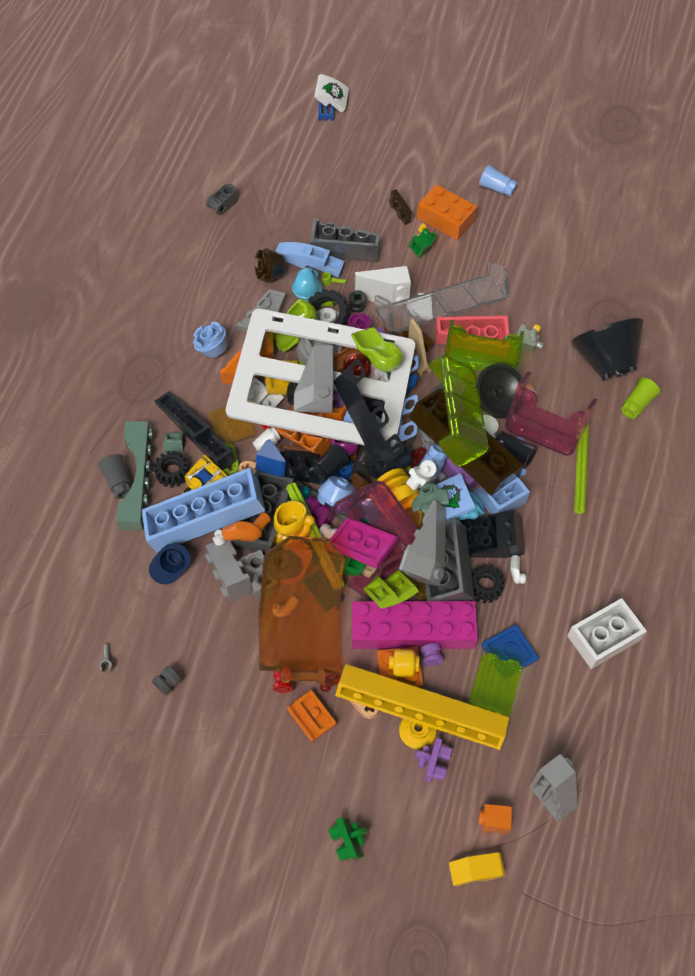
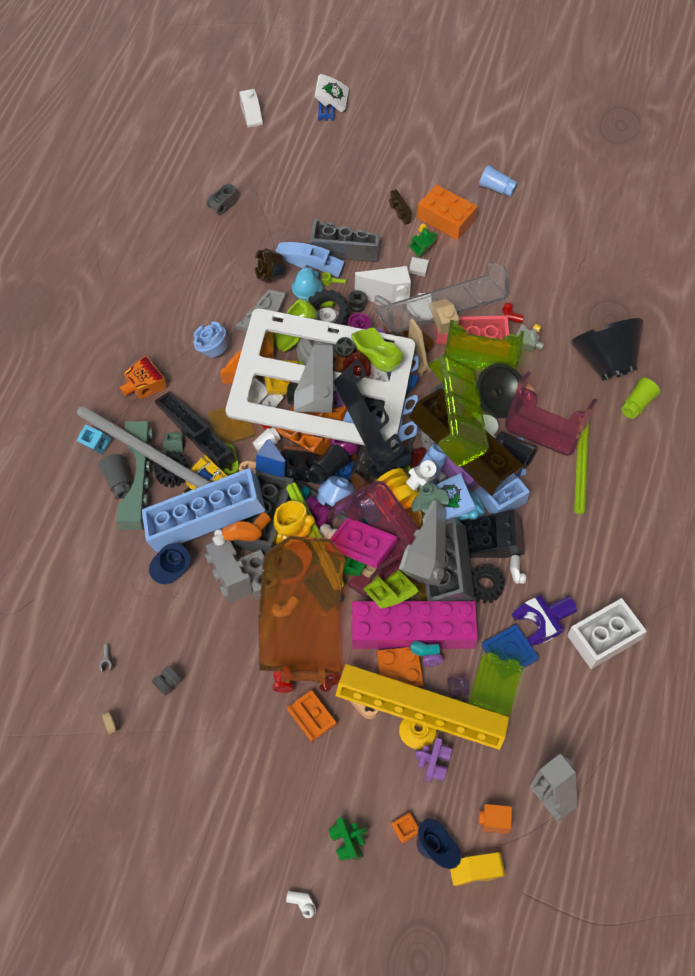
(94, 439): none -> medium azure brick
(109, 723): none -> tan tile
(142, 447): none -> light grey piece
(143, 379): none -> orange torso
(250, 108): none -> white slope
(304, 902): none -> white arm
(347, 347): none -> pearl dark grey wheel
(404, 663): yellow head -> none
(405, 828): none -> orange tile
(418, 266): none -> white tile
(422, 649): none -> teal arm
(436, 844): none -> dark blue piece
(443, 312): none -> tan slope
(458, 686): none -> clear purple wheel
(514, 317): none -> red arm
(545, 616): none -> dark purple connector

